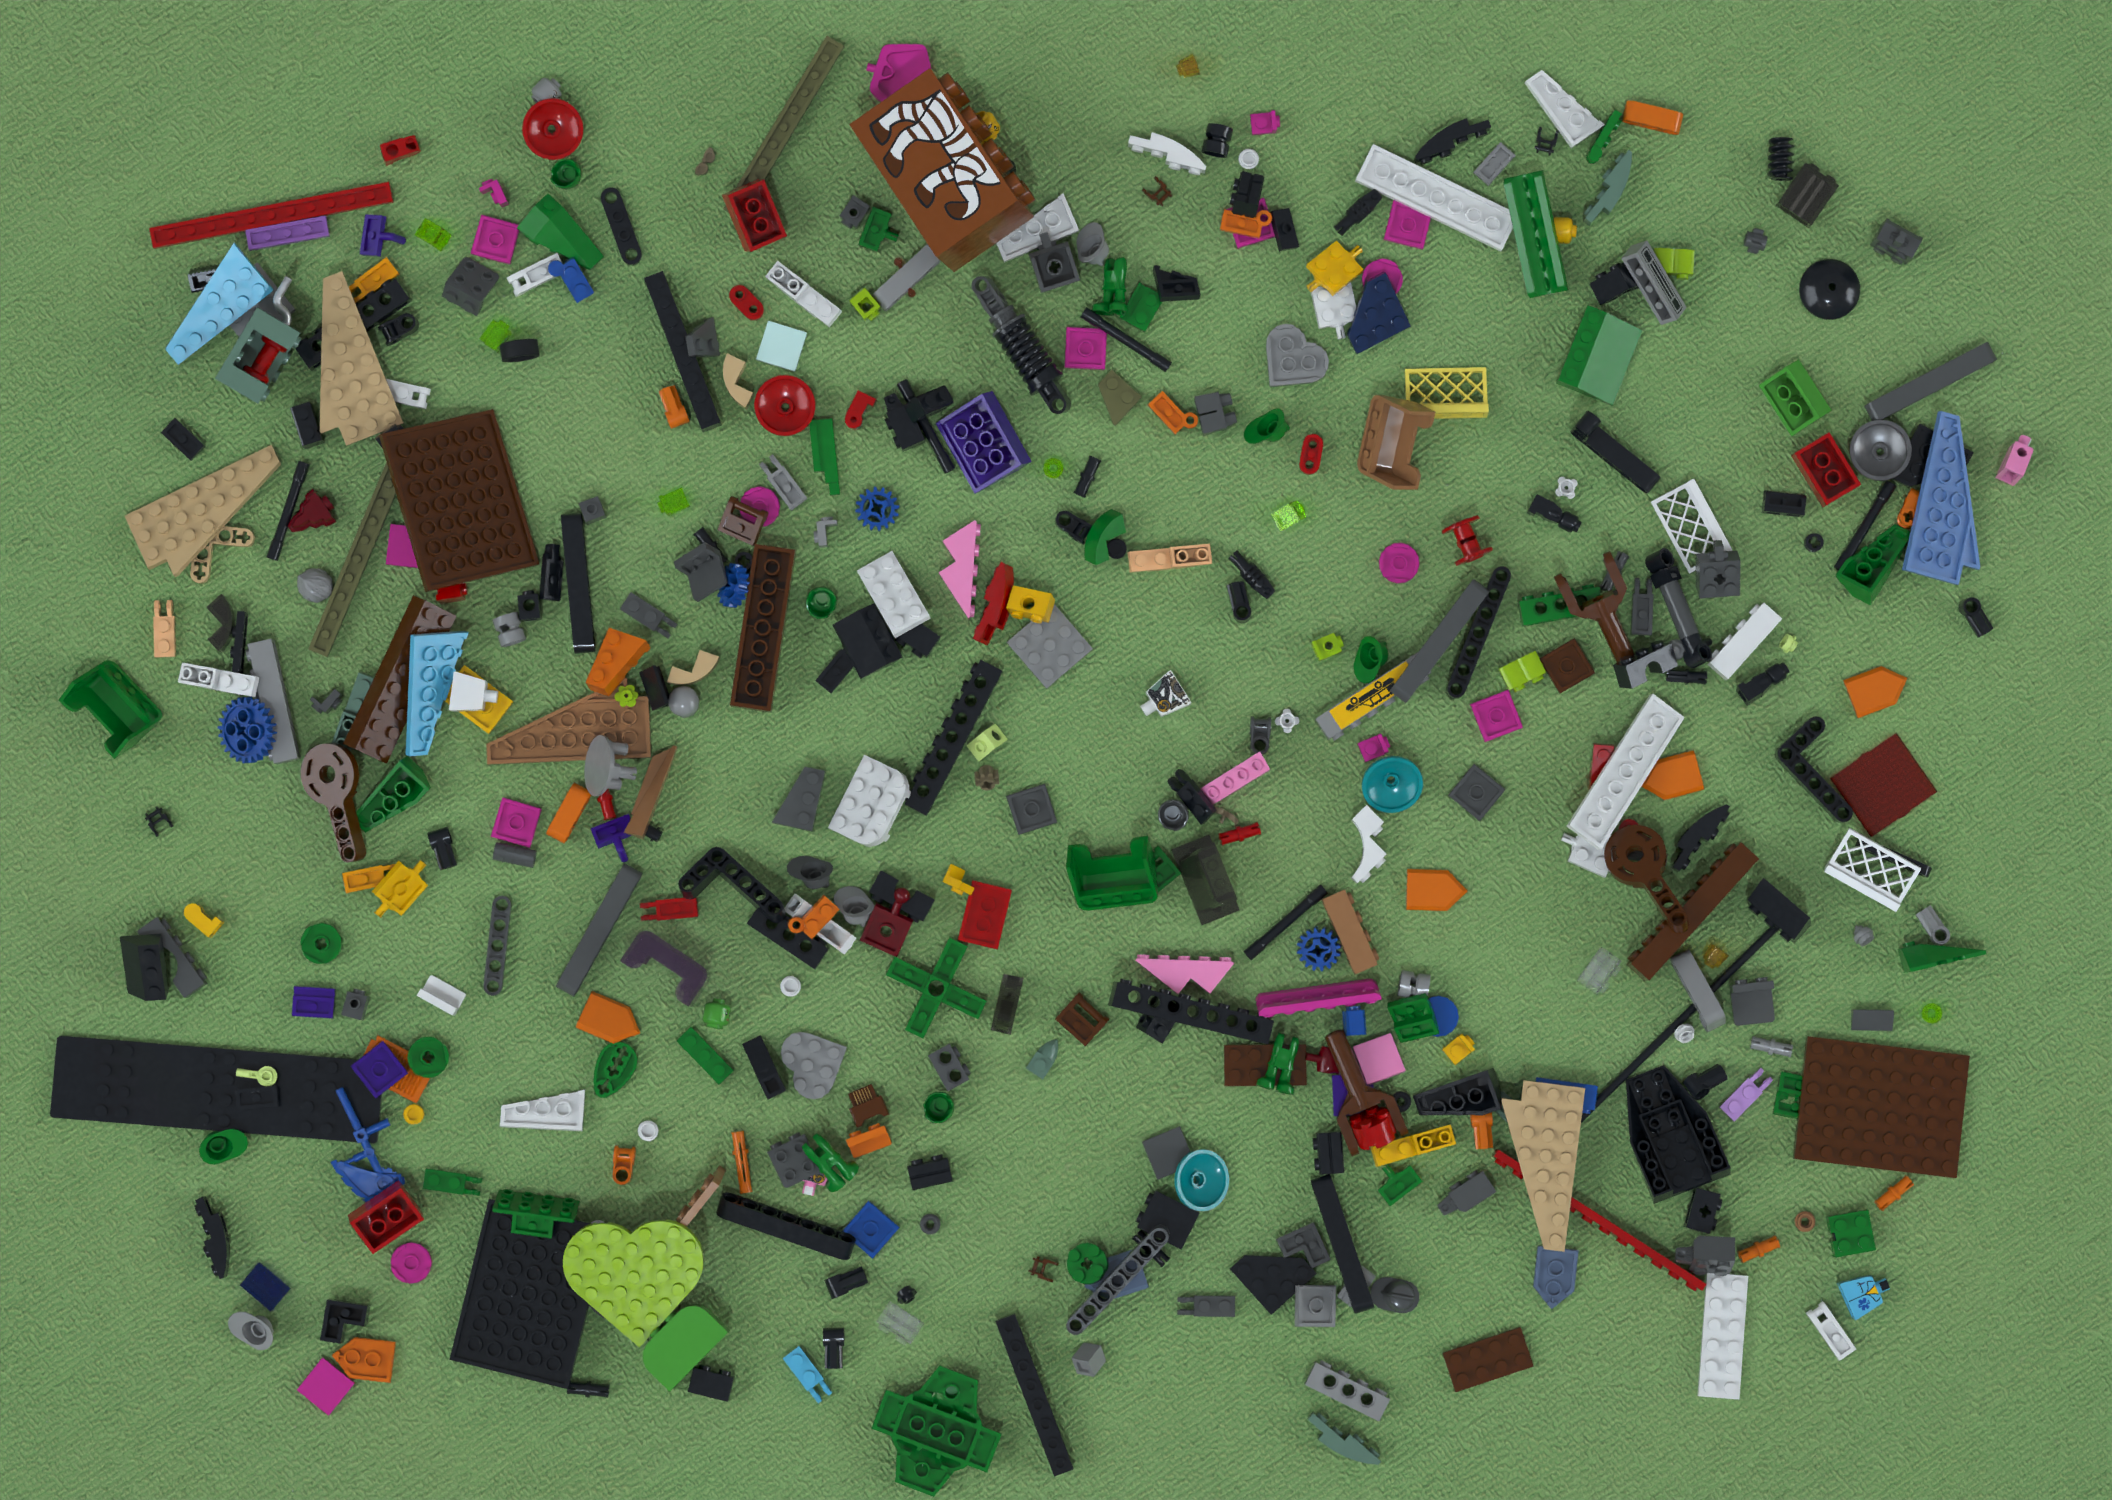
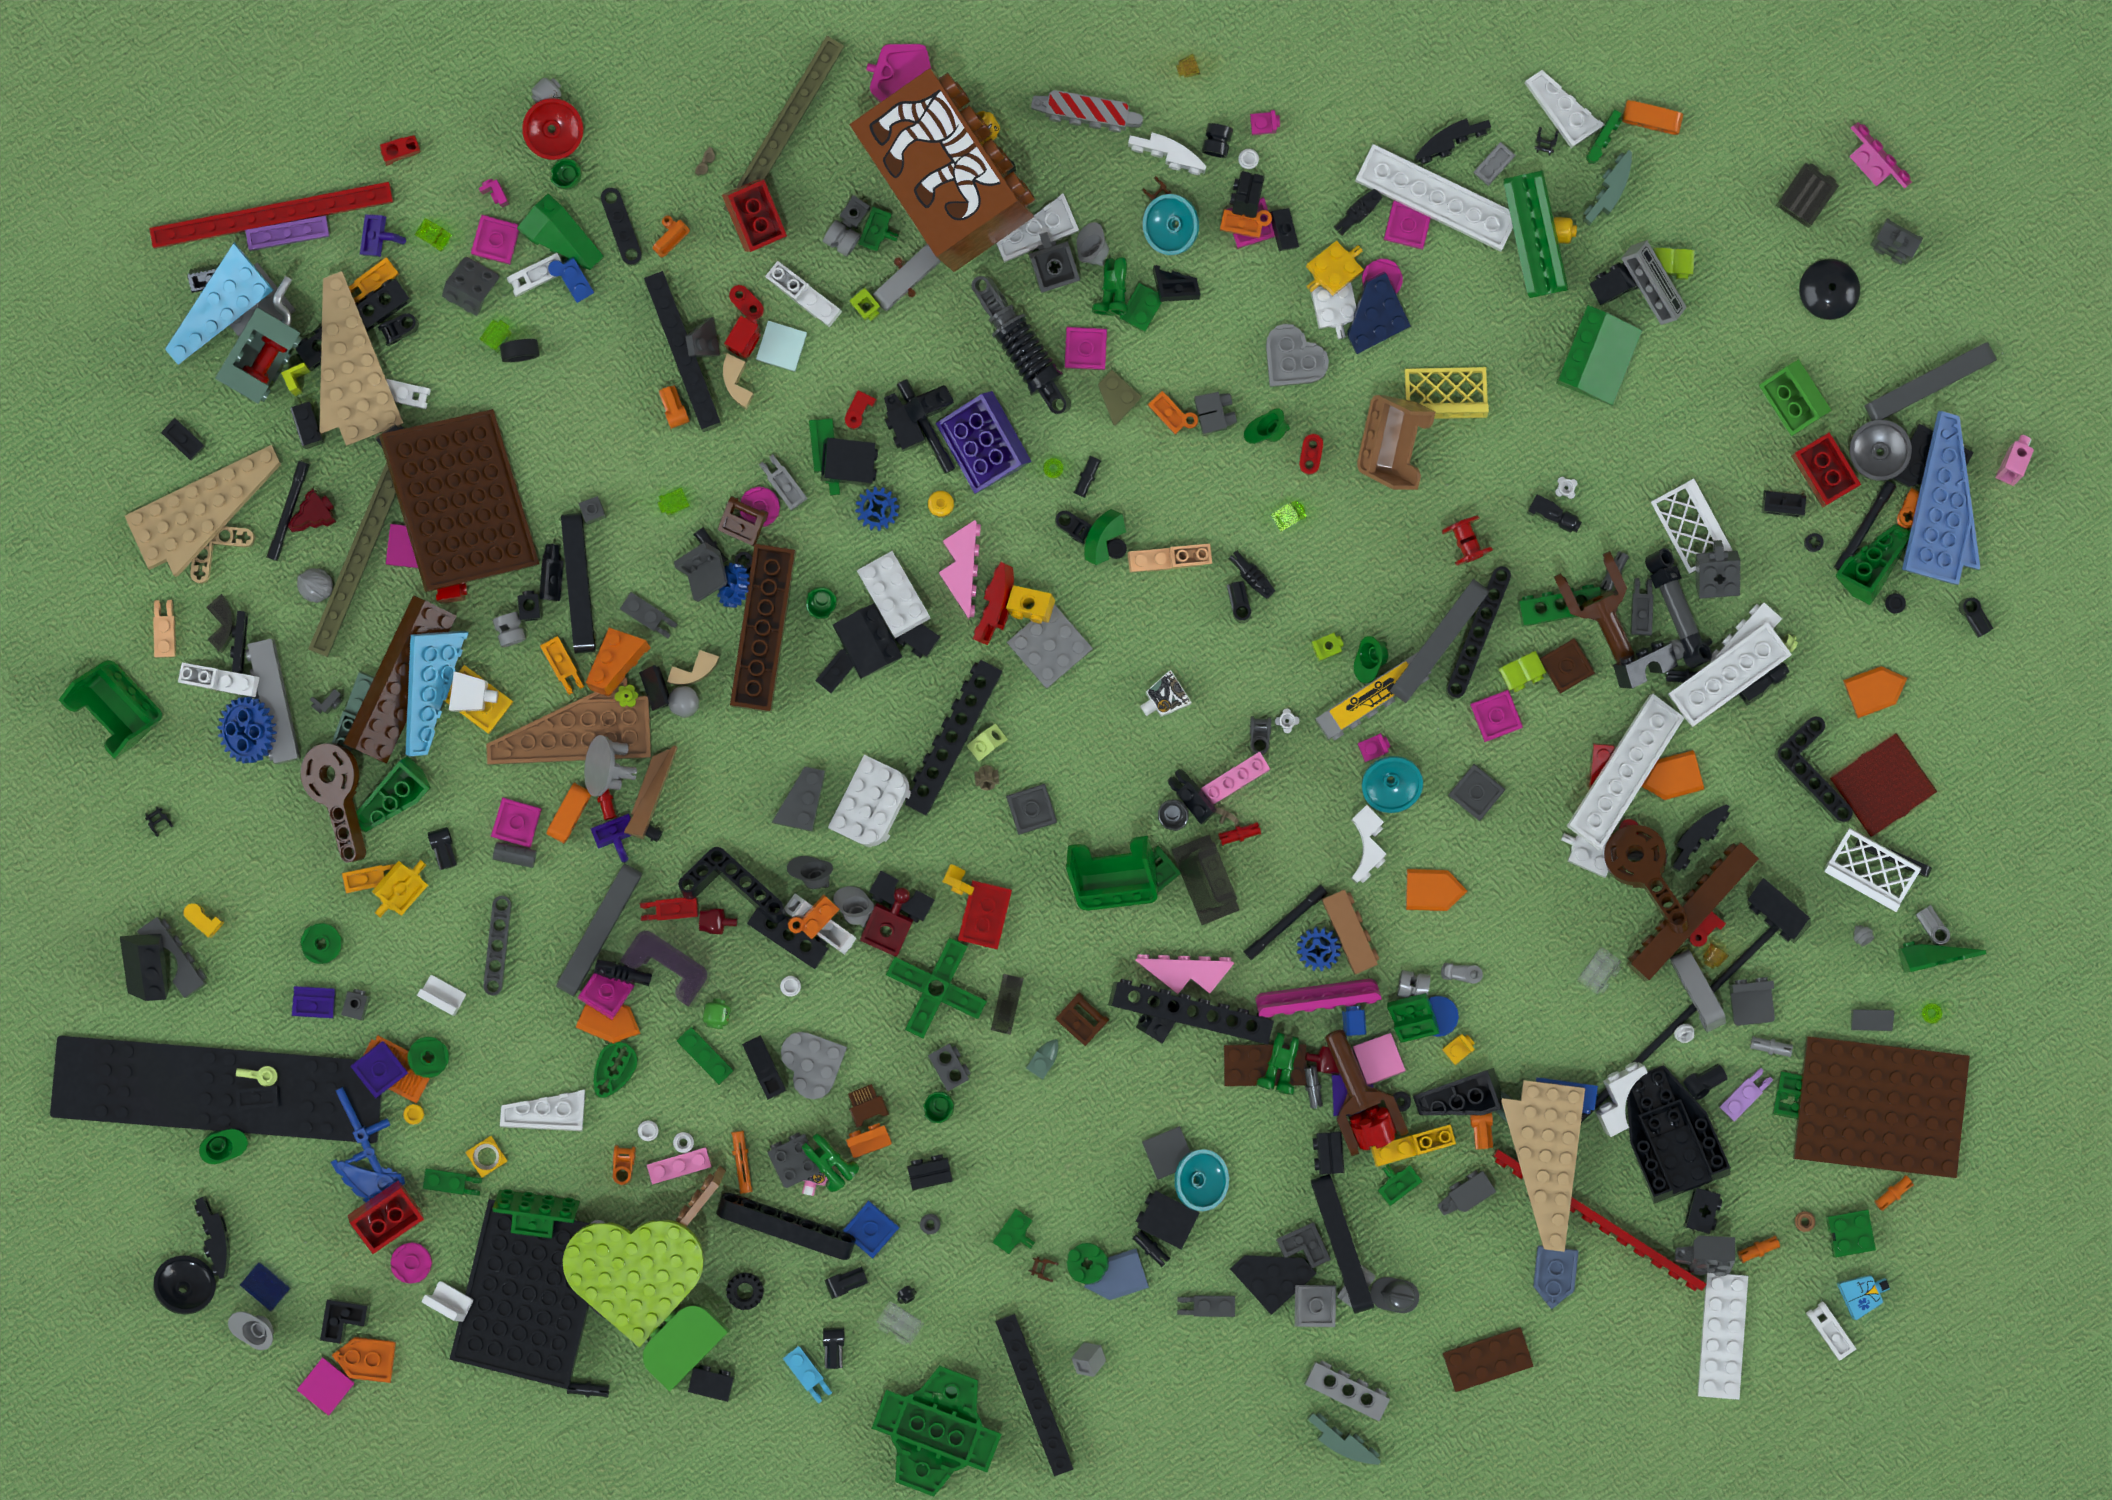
(184, 1273): none -> black dish
(290, 377): none -> neon yellow panel
(449, 1302): none -> white panel
(473, 1156): none -> yellow piece
(561, 663): none -> light orange hinge
(605, 994): none -> dark pink tile
(623, 973): none -> black hinge
(672, 237): none -> orange piece
(676, 1142): none -> white plate
(679, 1165): none -> bright pink plate
(713, 921): none -> dark red piece
(743, 337): none -> red brick
(754, 1300): none -> black tyre
(781, 391): red dish -> none
(820, 535): light grey bracket -> none
(841, 238): none -> light grey wheel
(848, 461): none -> black brick
(940, 504): none -> yellow head
(1014, 1232): none -> green plate
(1086, 110): none -> light grey hinge
(1113, 1288): dark grey beam -> none
(1154, 357): black piece -> none
(1160, 224): none -> teal dish
(1313, 1086): none -> dark grey pin
(1398, 563): dark pink tile -> none
(1465, 973): none -> light grey piece
(1613, 453): black beam -> none
(1618, 1085): none -> white arch
(1699, 936): none -> red leg
(1729, 674): none -> white plate
(1755, 241): dark grey gear -> none
(1779, 159): black piece -> none
(1874, 160): none -> dark pink bracket
(1895, 603): none -> black plate

